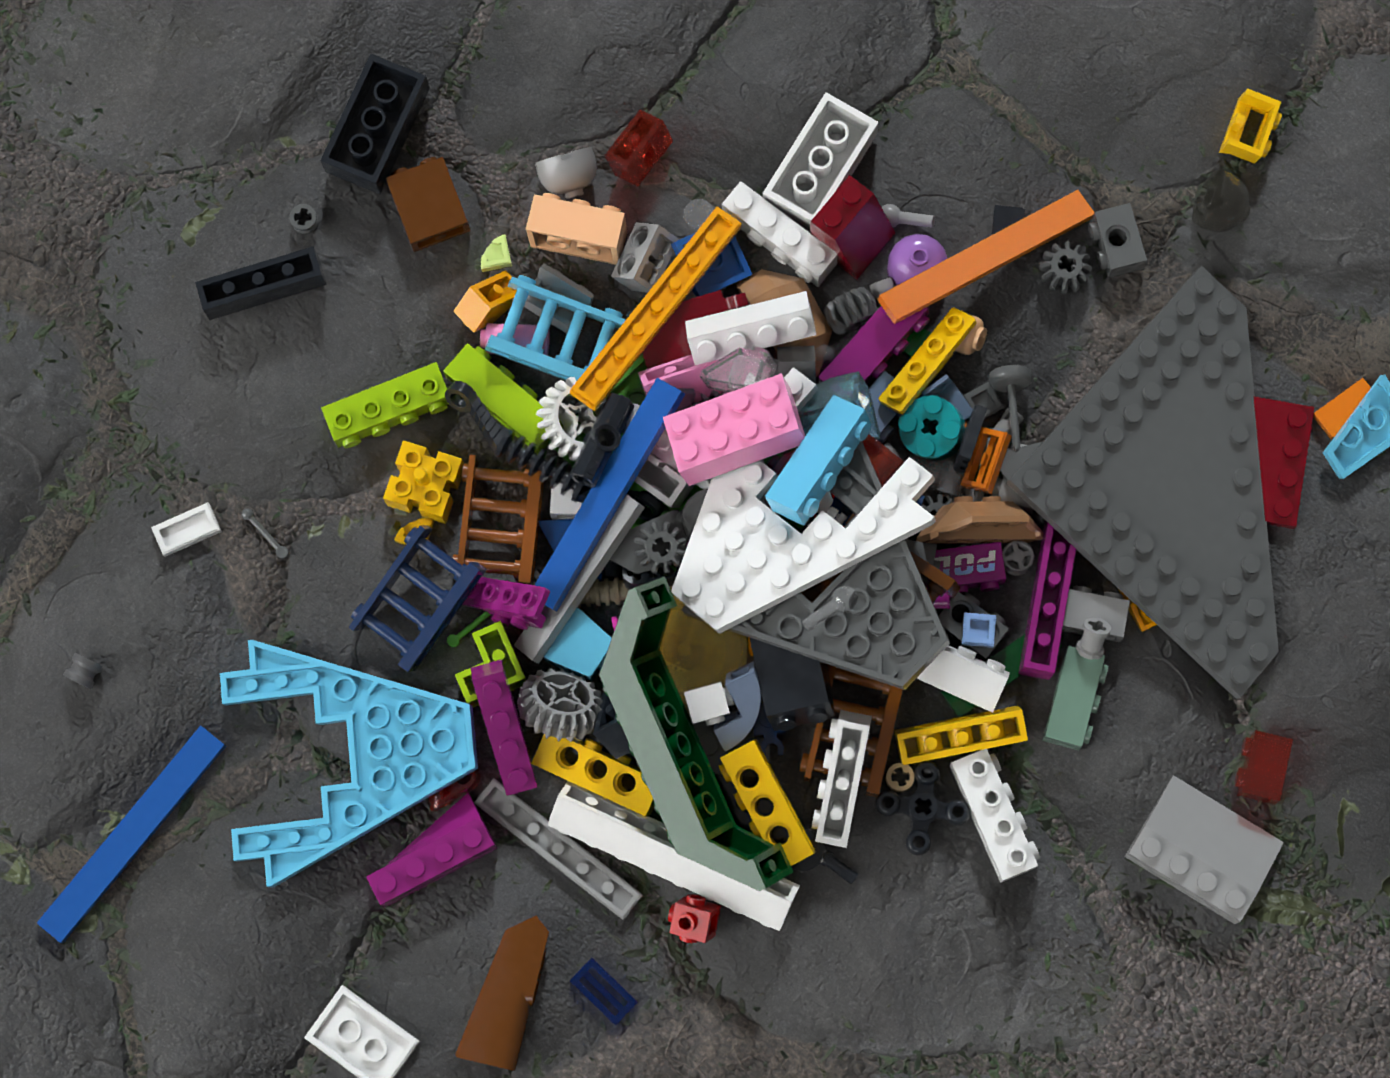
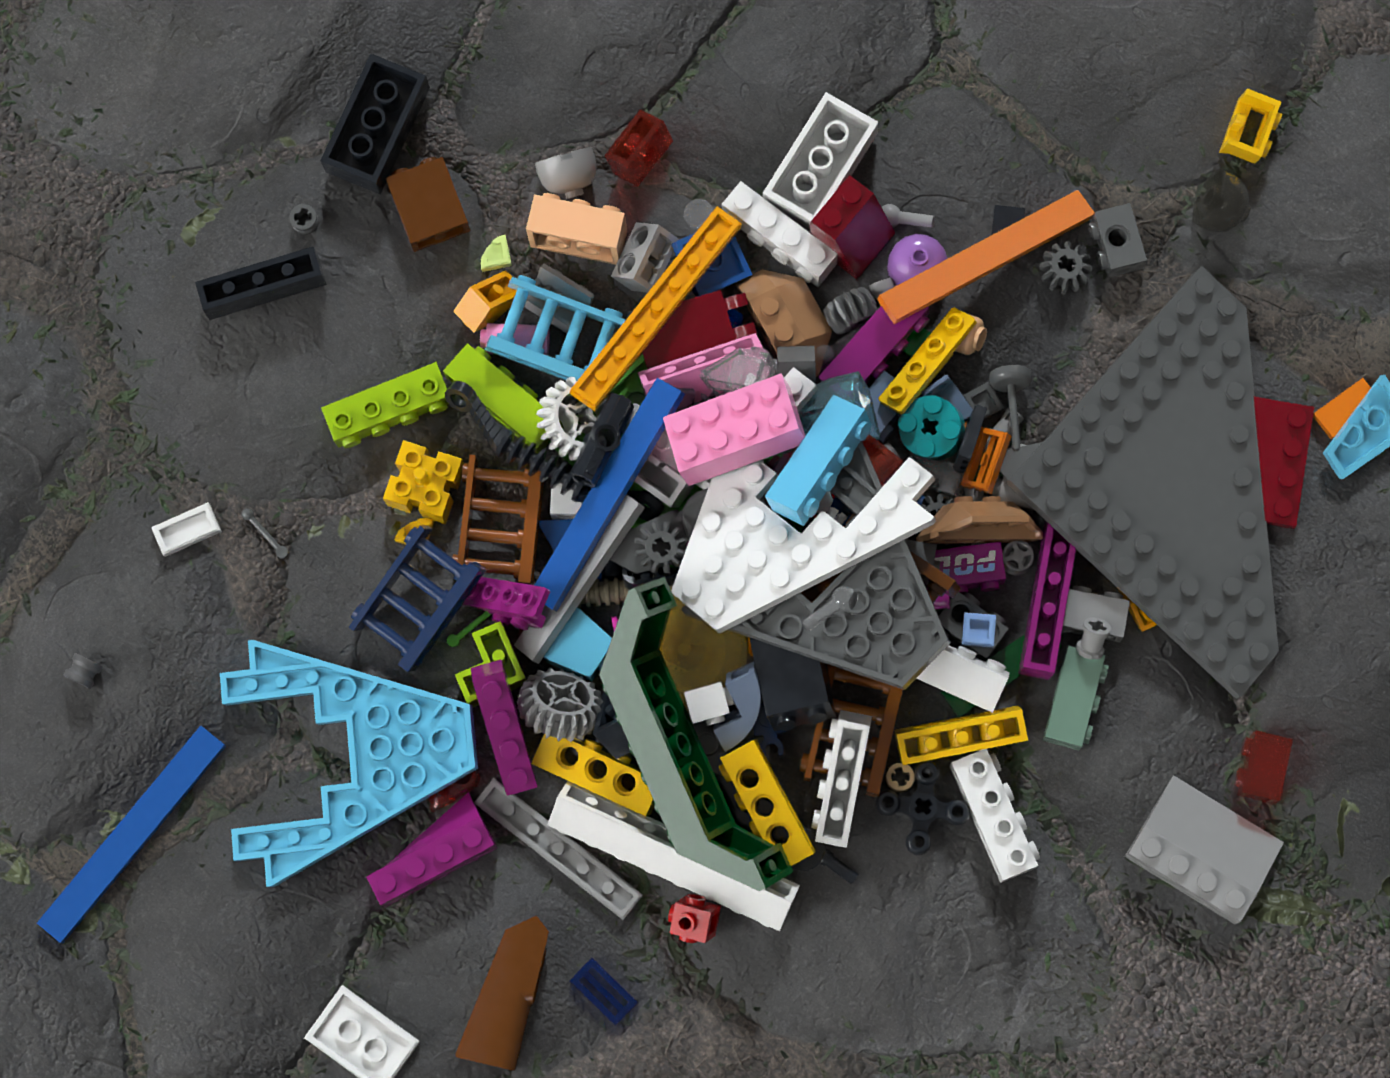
(750, 326): white brick -> none

